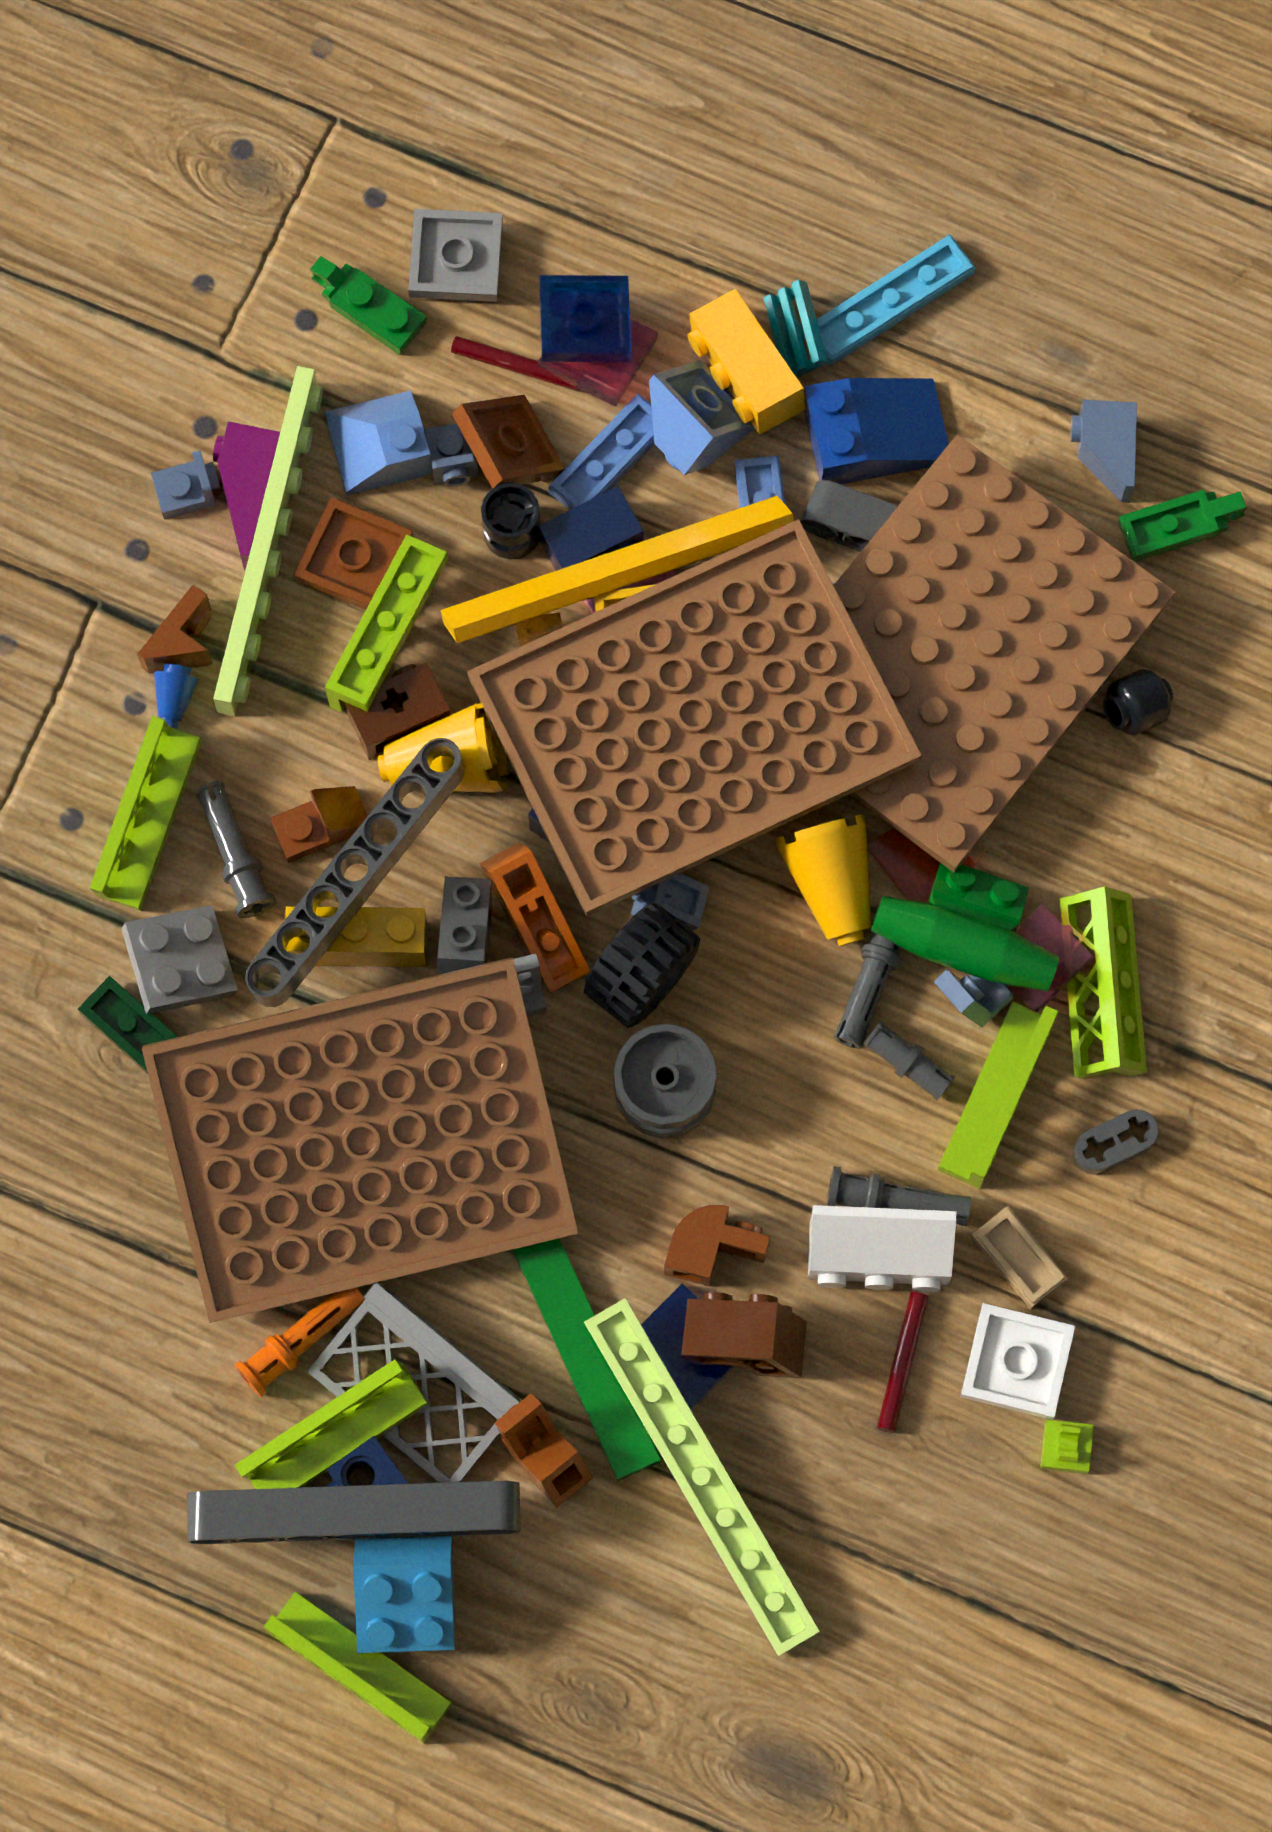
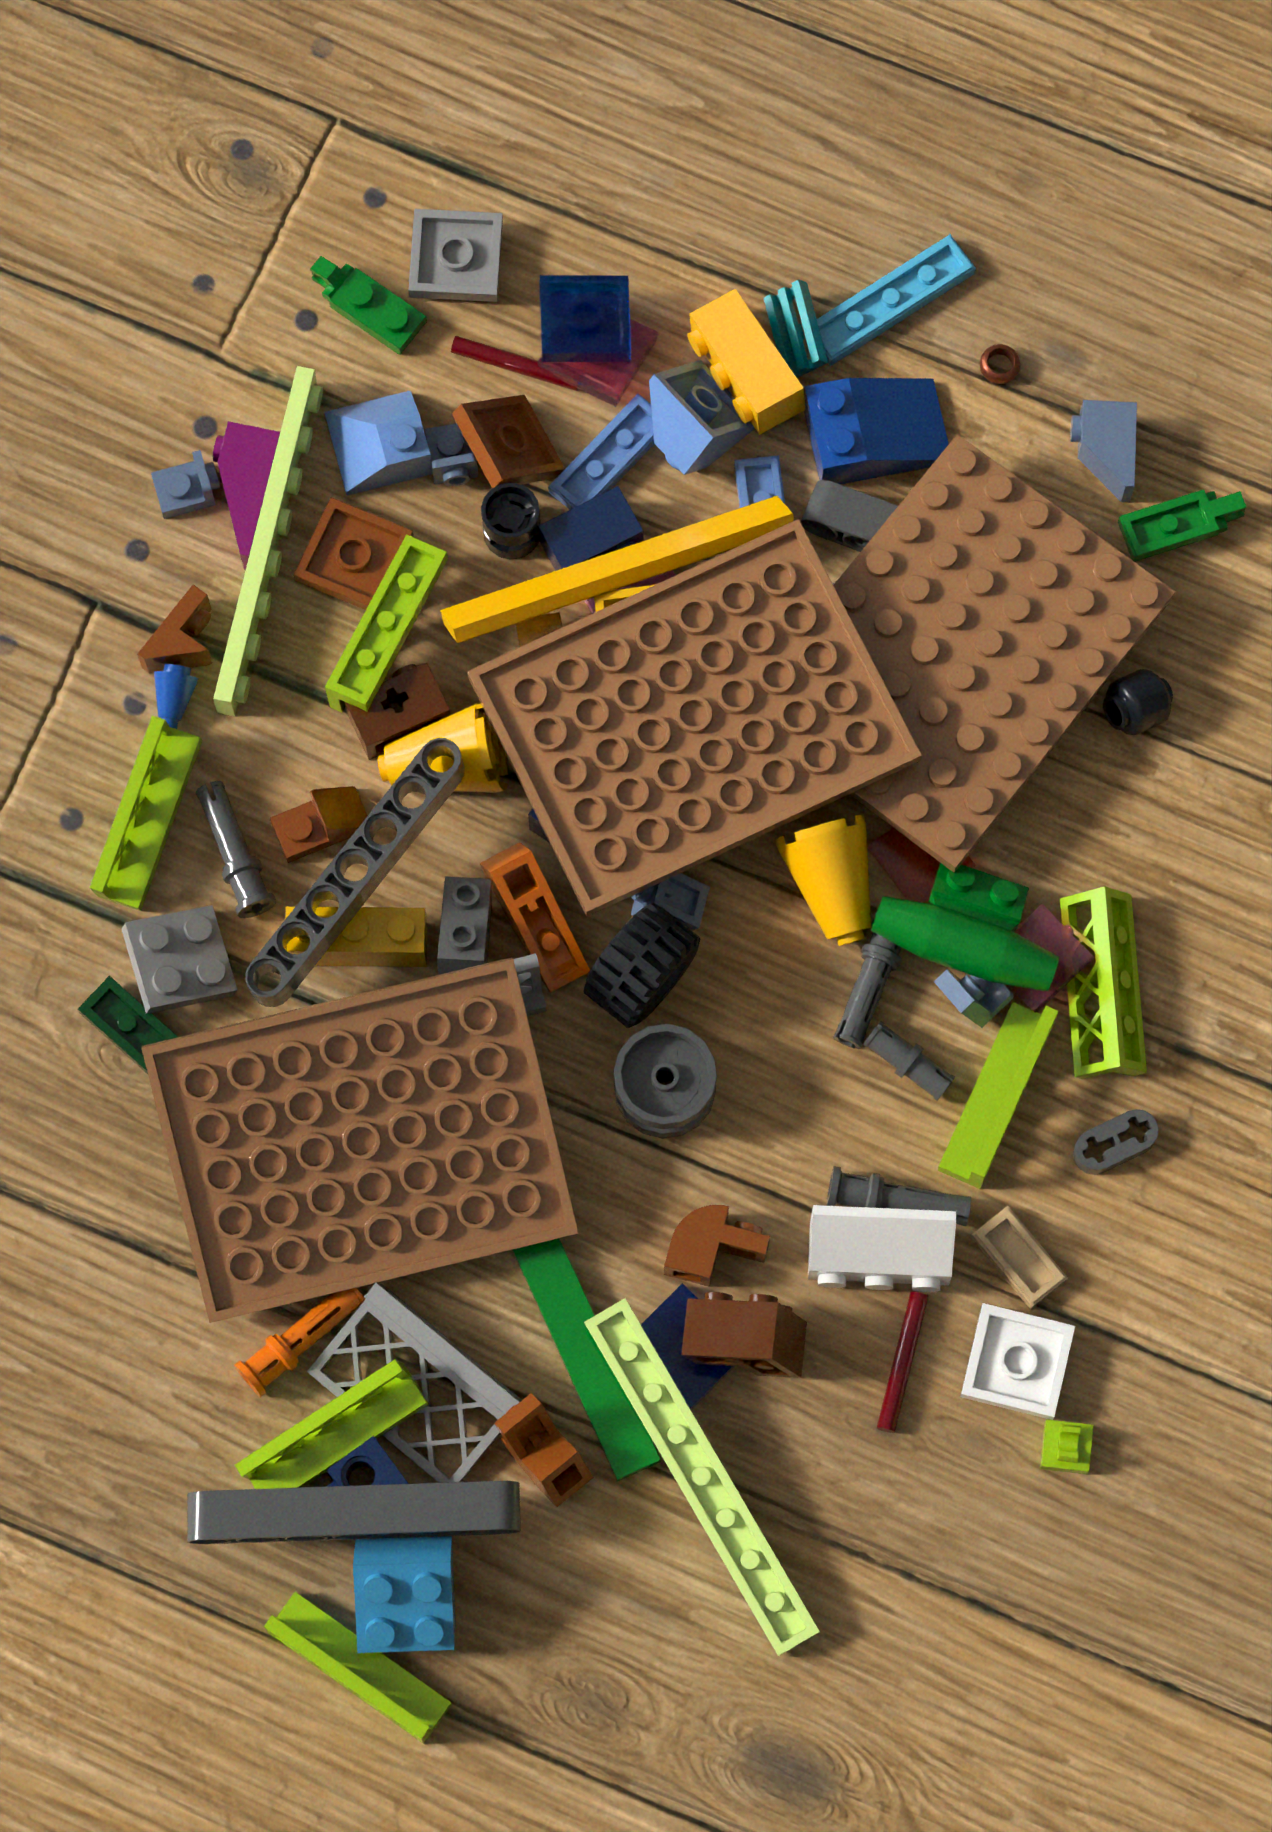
(997, 378): none -> copper piece

